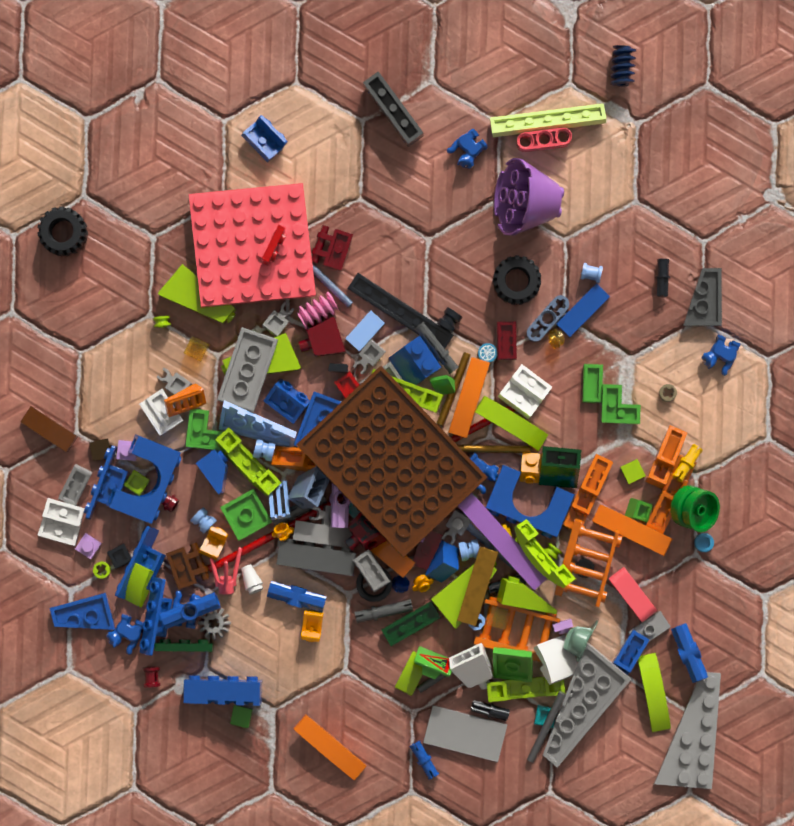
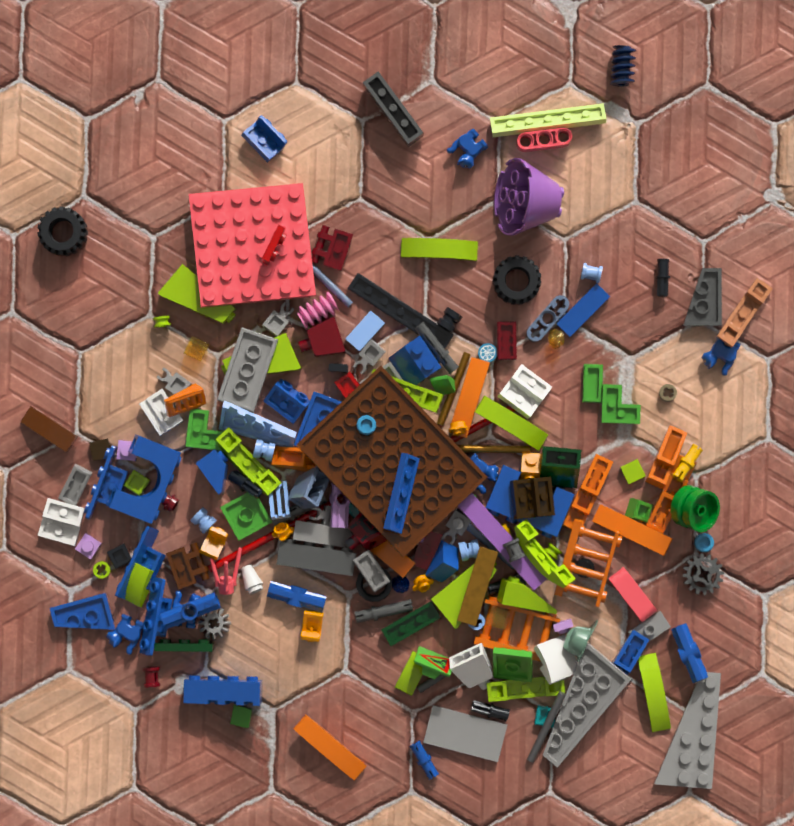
(244, 484): none -> black axle
(366, 425): none -> dark azure tile
(401, 493): none -> blue plate
(439, 248): none -> lime slope
(458, 428): none -> light orange plate
(513, 550): none -> dark grey bush
(532, 498): none -> dark brown slope
(695, 577): none -> dark grey gear
(744, 312): none -> nougat slope

